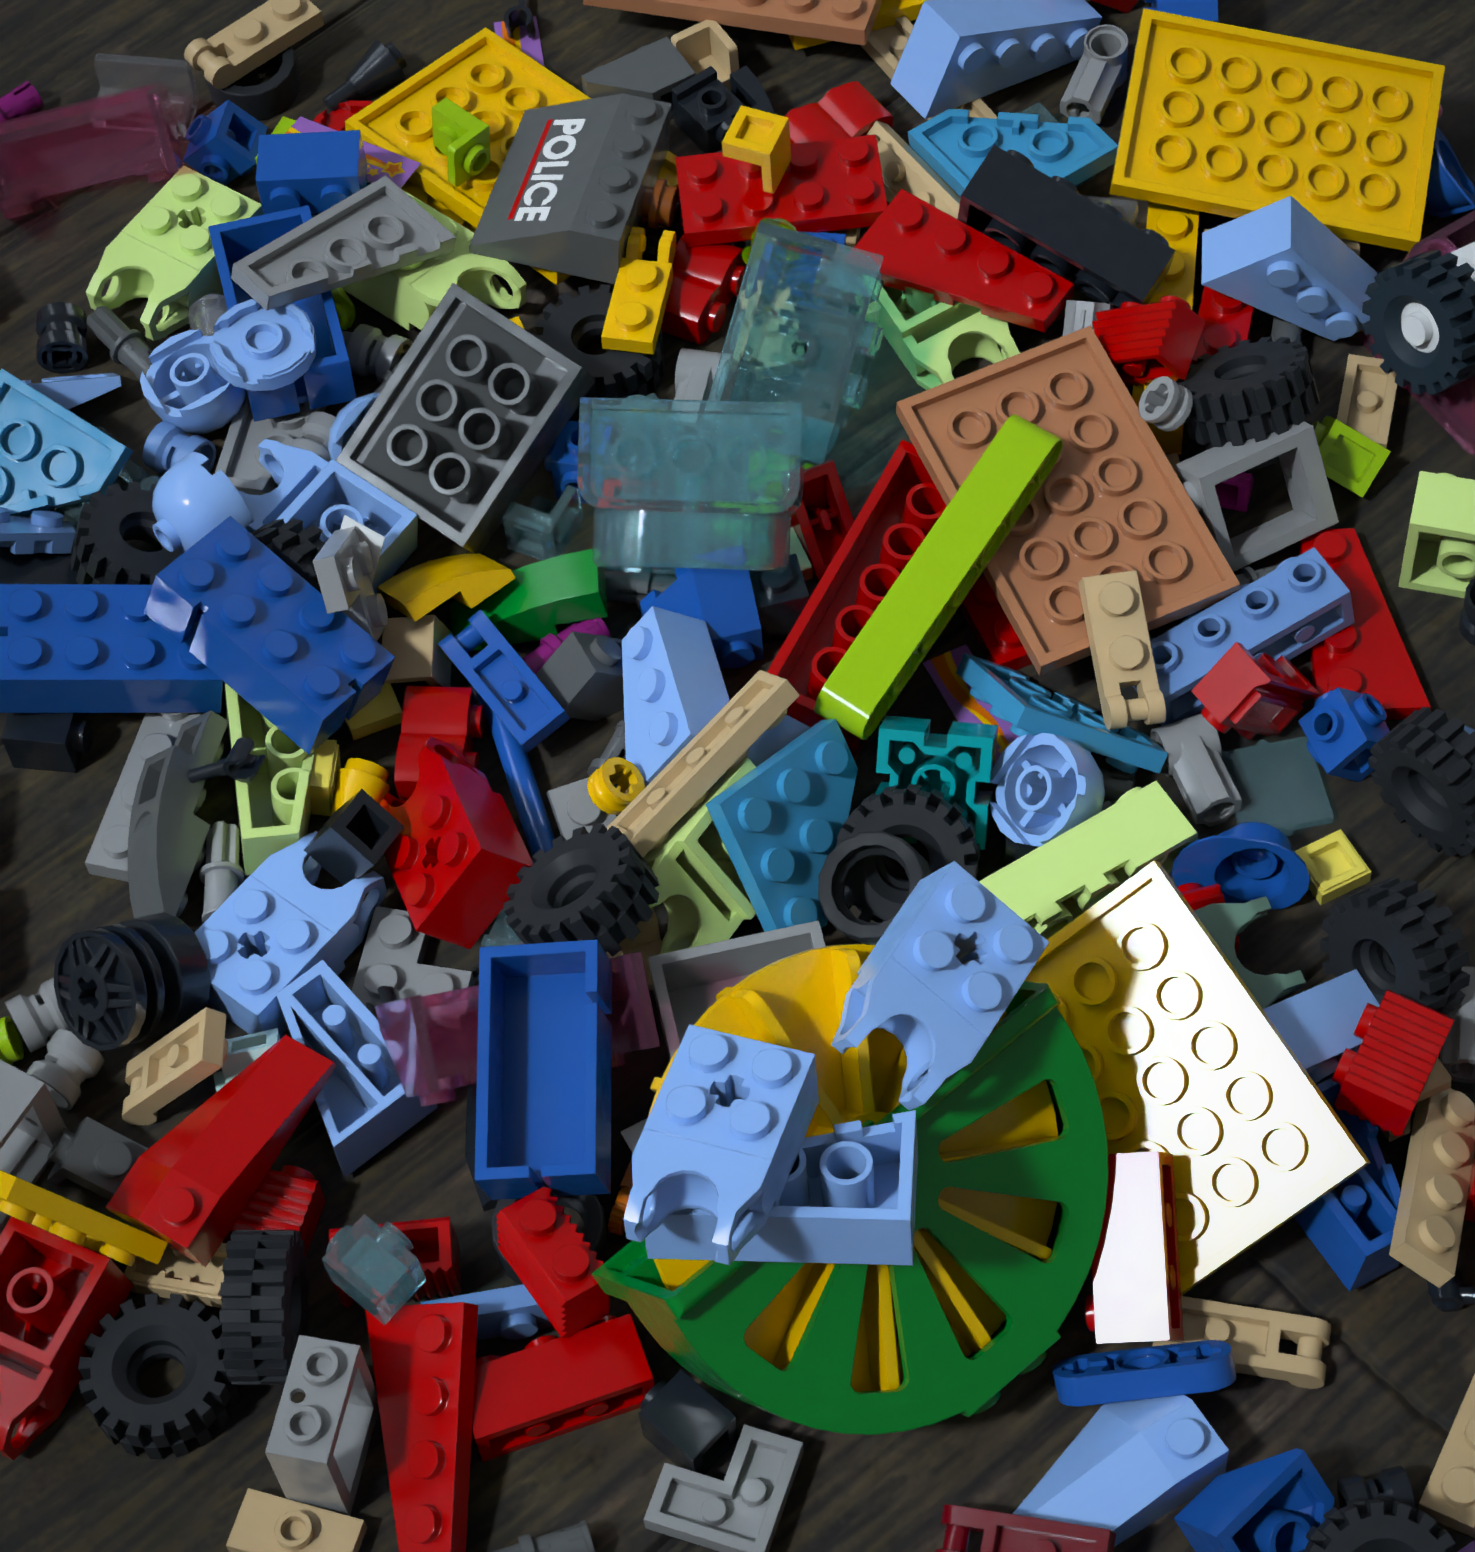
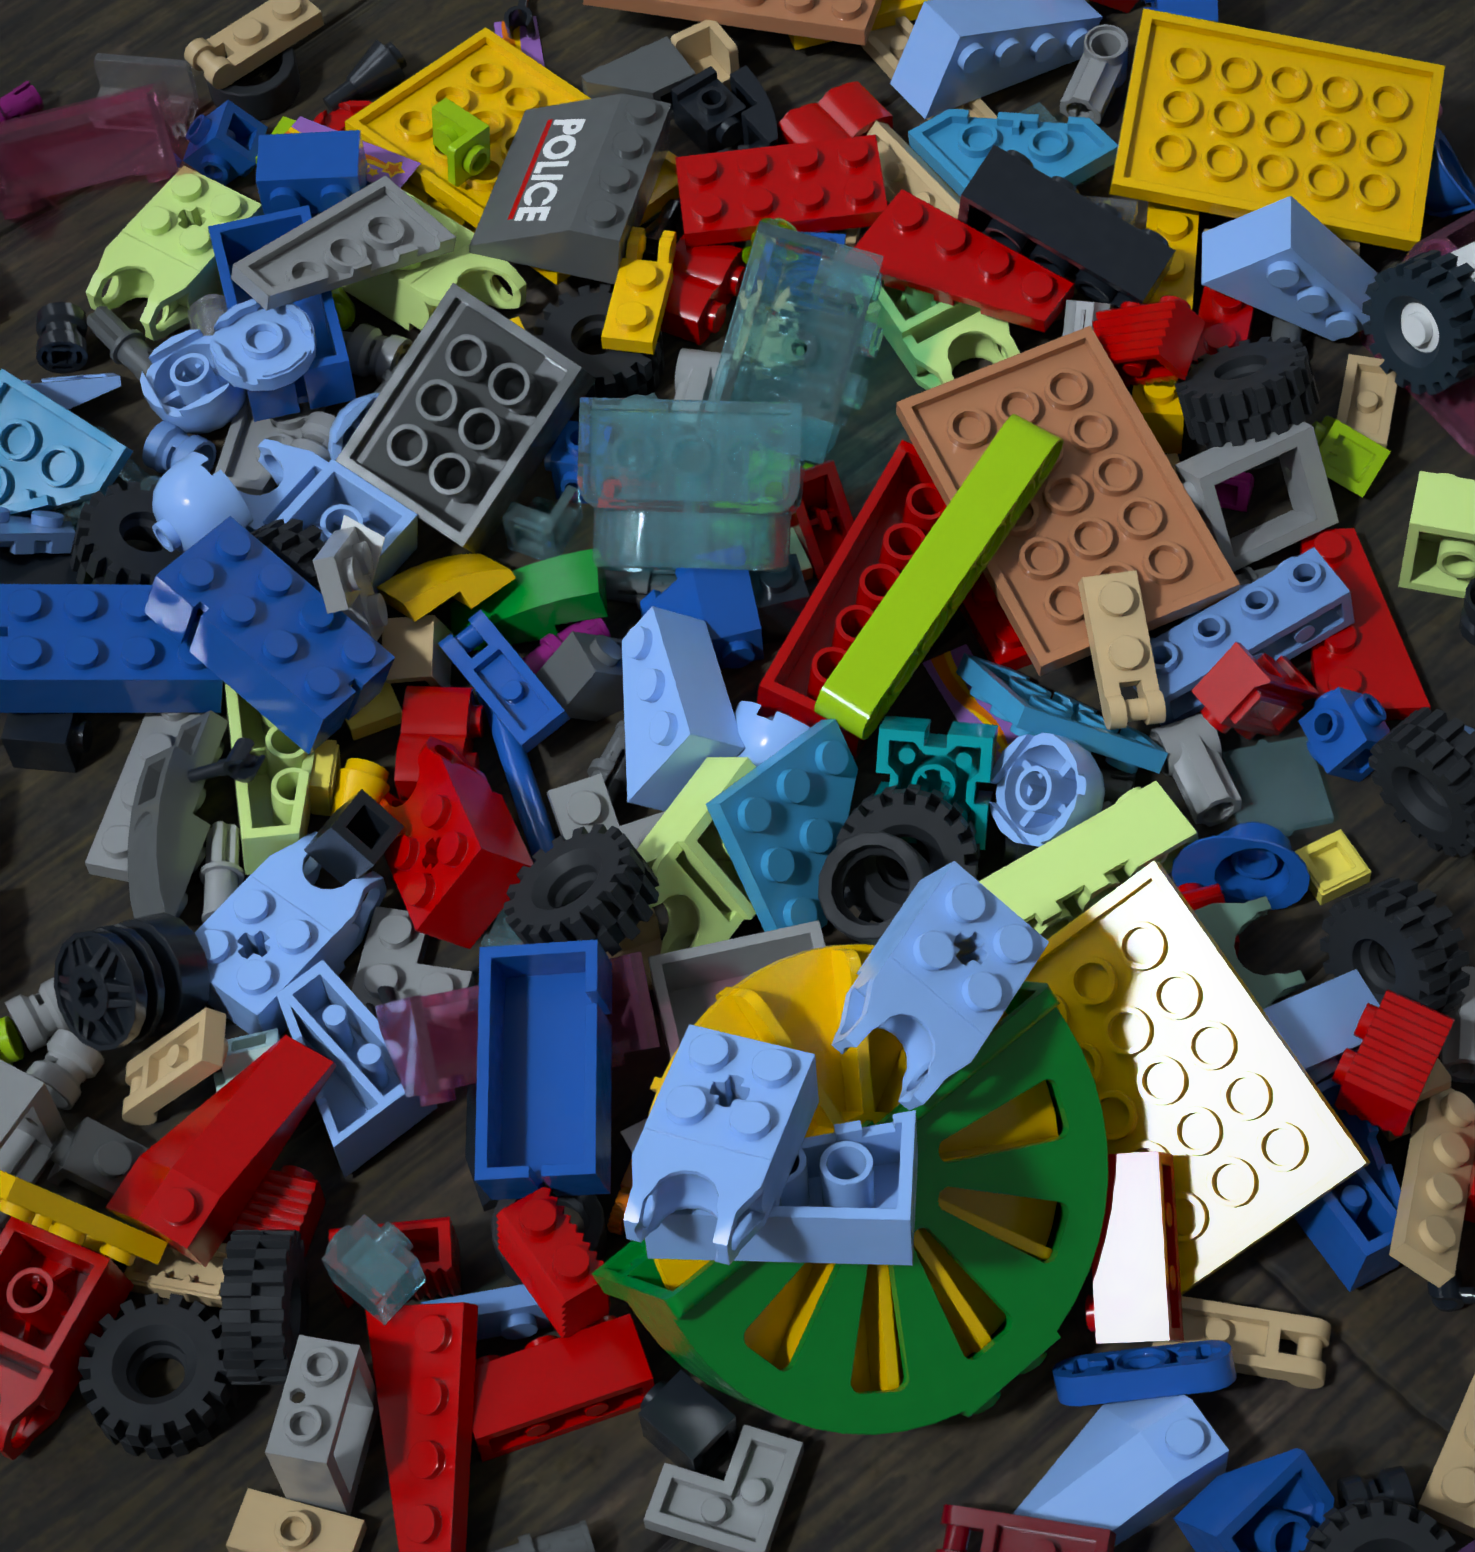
(604, 793): yellow bush -> none
(660, 204): dark orange plate -> none
(700, 764): tan plate -> none
(762, 141): yellow panel -> none
(1165, 403): light grey bush -> none

